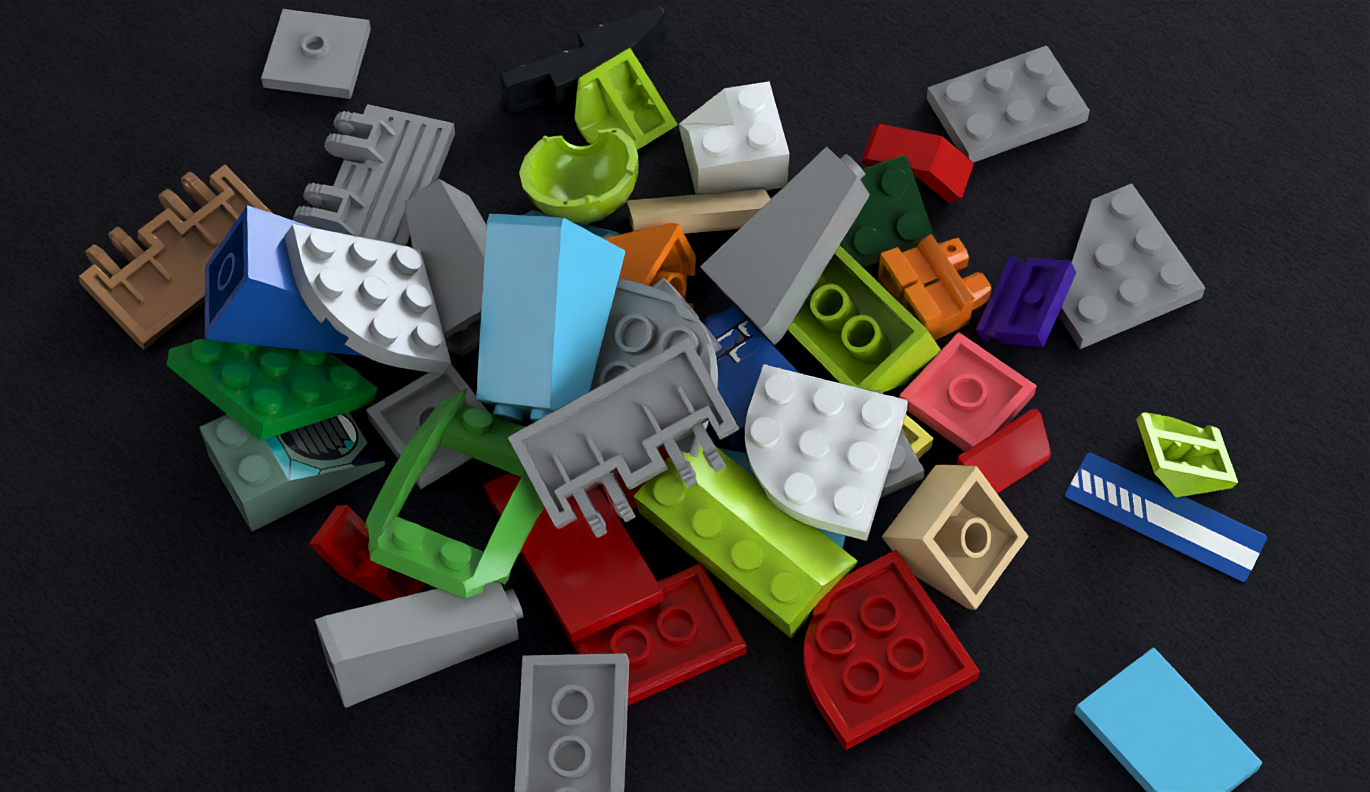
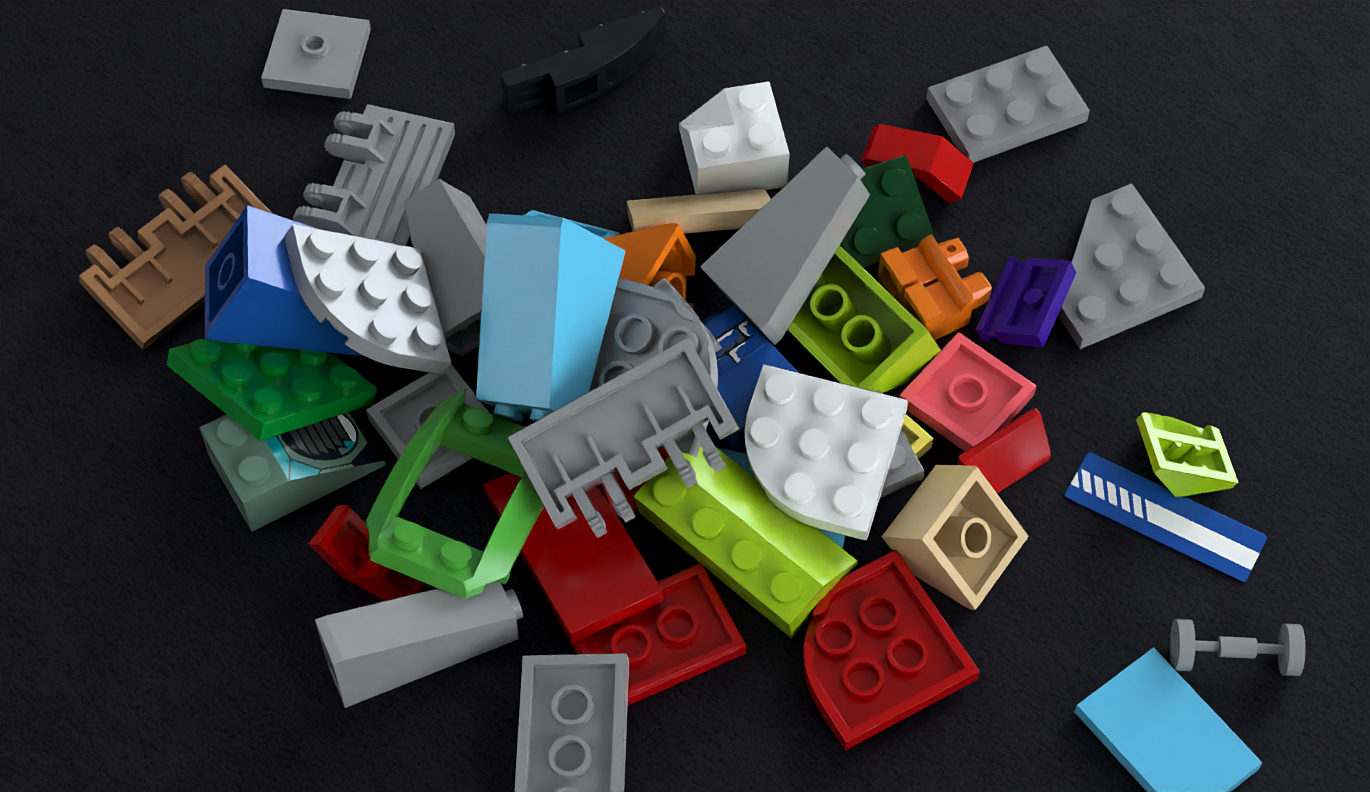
(581, 181): lime cylinder -> none
(622, 98): lime slope -> none
(1289, 647): none -> light grey wheel

